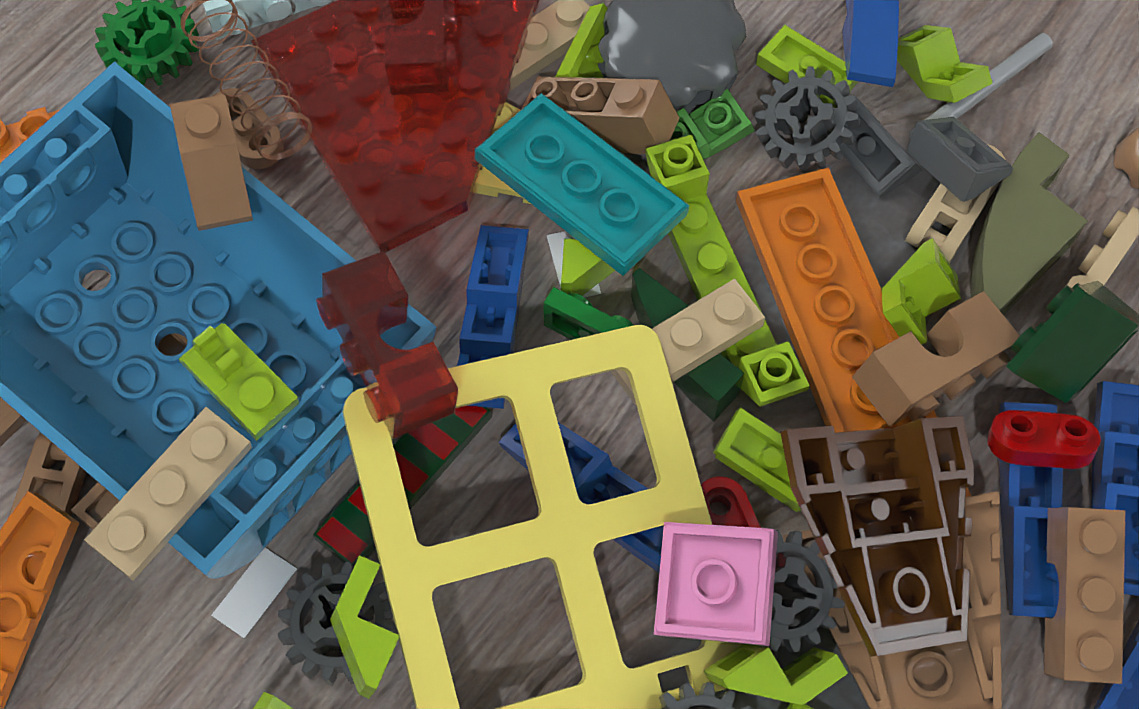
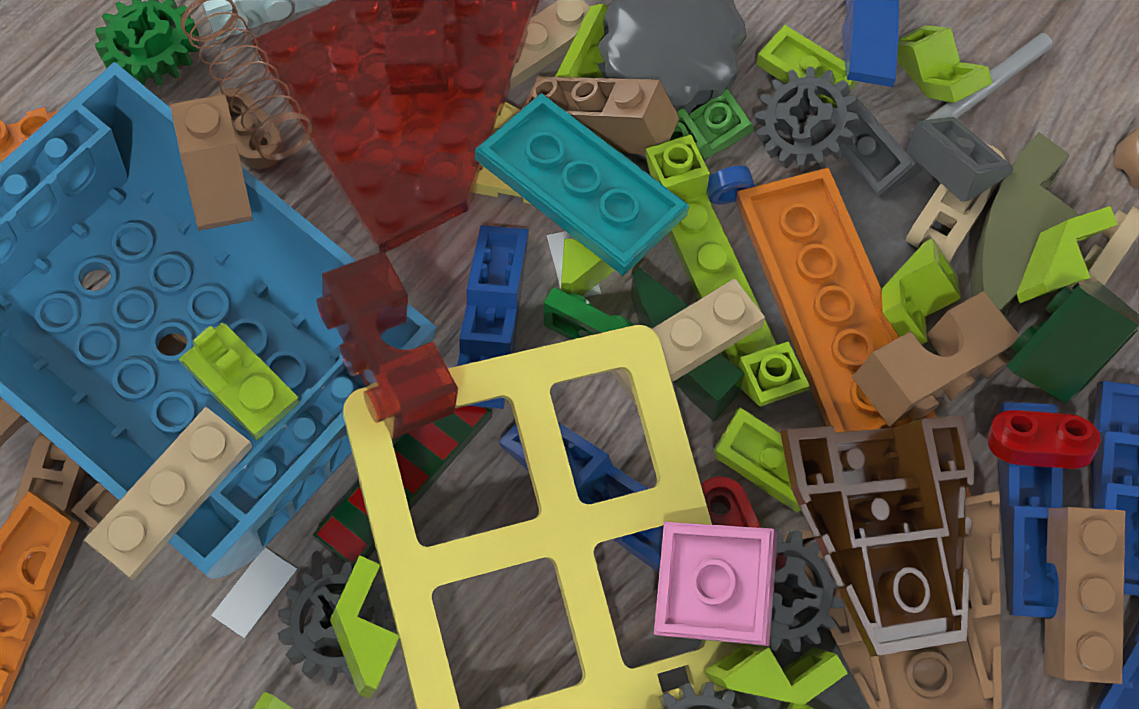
(726, 182): none -> blue tile
(1057, 257): none -> lime slope

